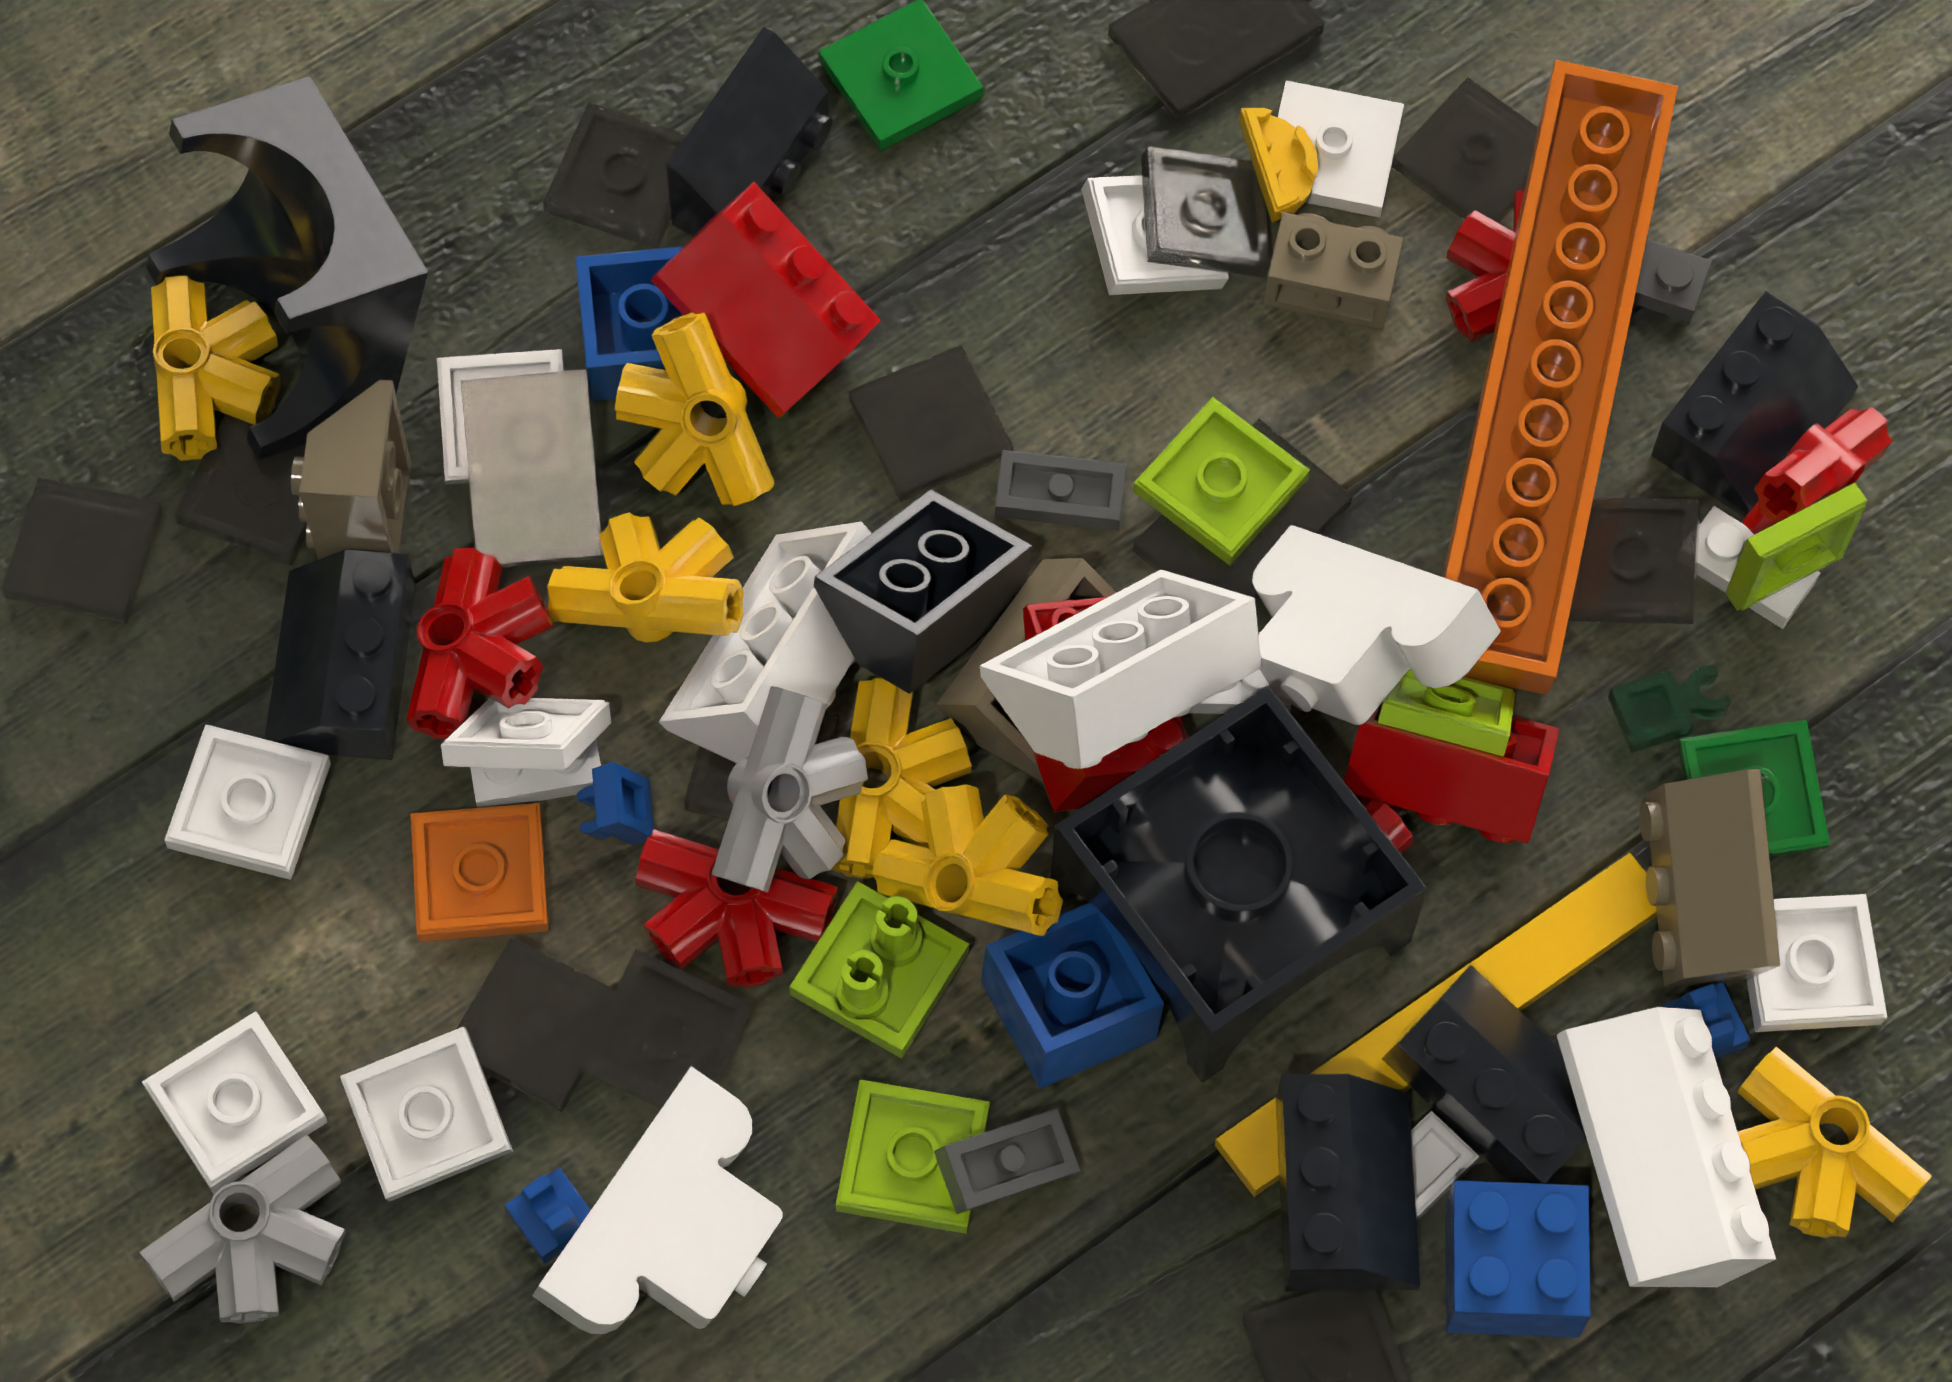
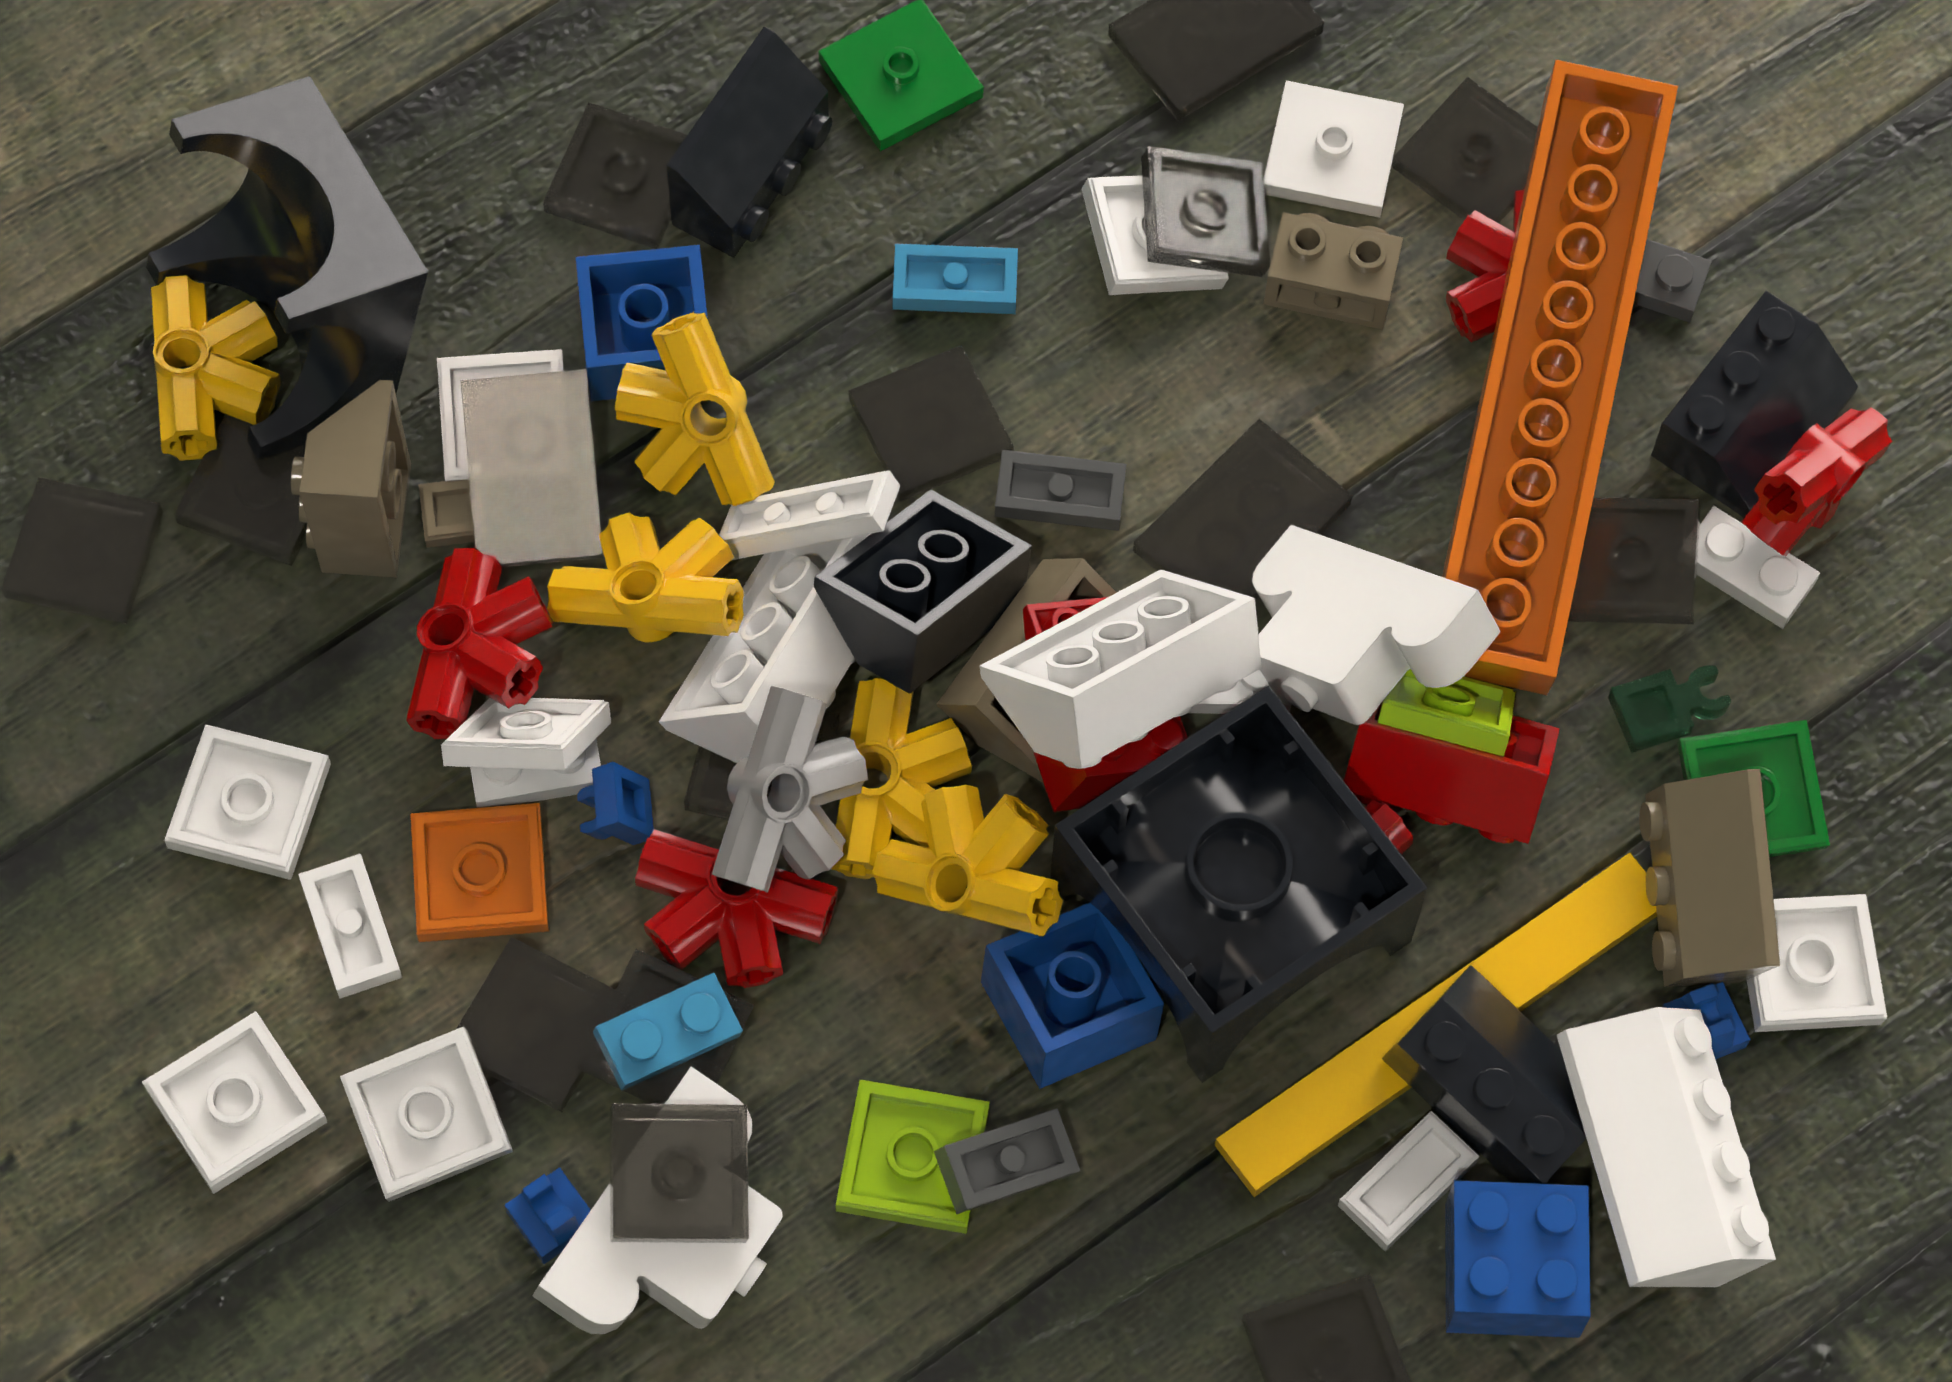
(248, 1259): light grey piece -> none
(343, 654): black slope -> none
(350, 926): none -> white plate
(446, 512): none -> dark tan tile
(667, 1031): none -> dark azure plate
(678, 1173): none -> clear smoke plate
(768, 299): red slope -> none
(810, 515): none -> white tile
(879, 968): lime plate -> none
(955, 278): none -> dark azure plate
(1221, 481): lime tile -> none
(1281, 158): yellow tile -> none
(1346, 1185): black slope -> none
(1796, 547): lime tile -> none
(1824, 1171): yellow piece -> none

